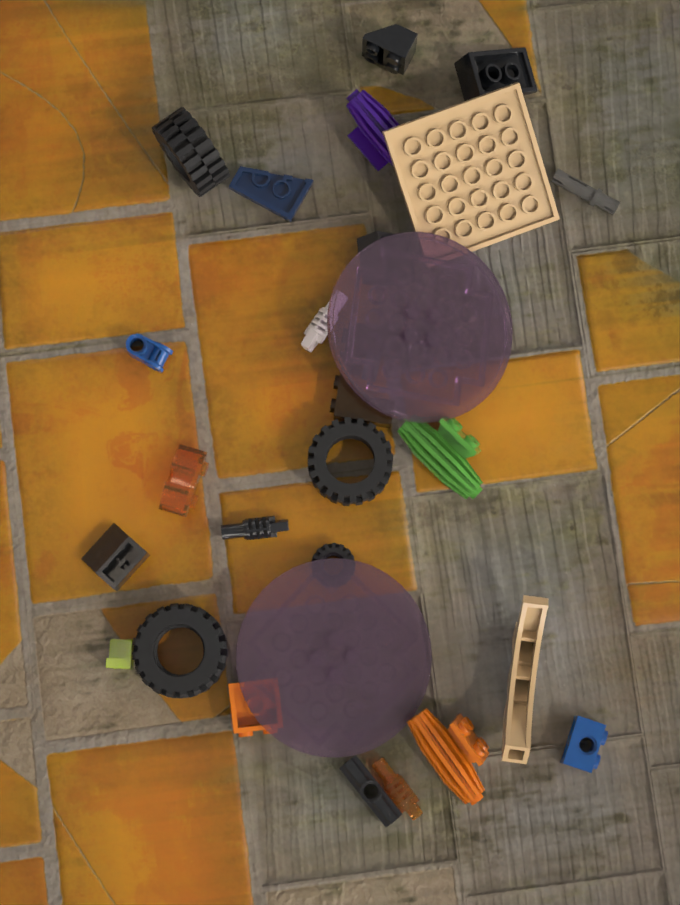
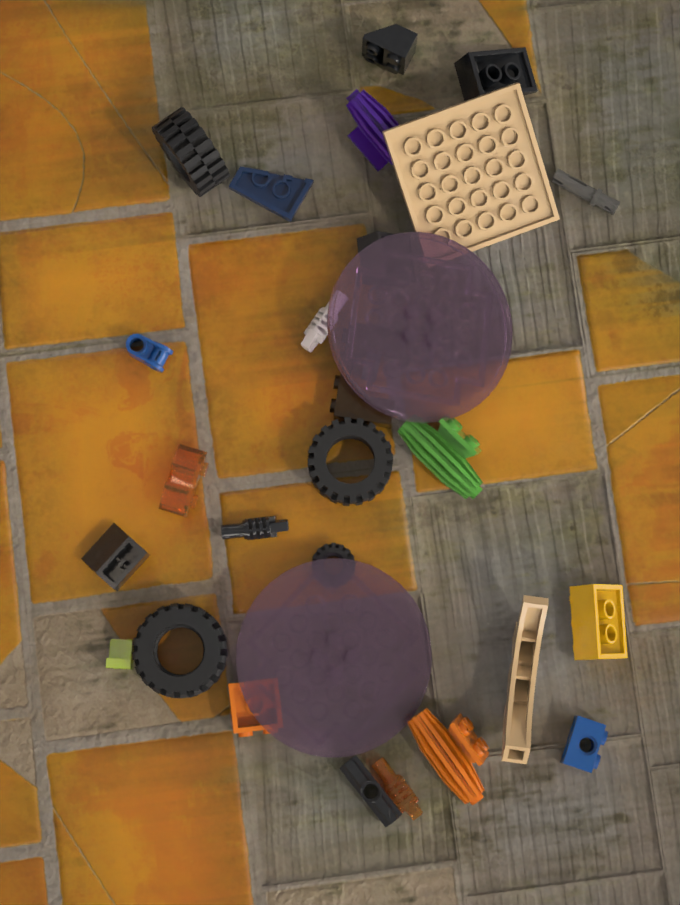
(598, 622): none -> yellow slope

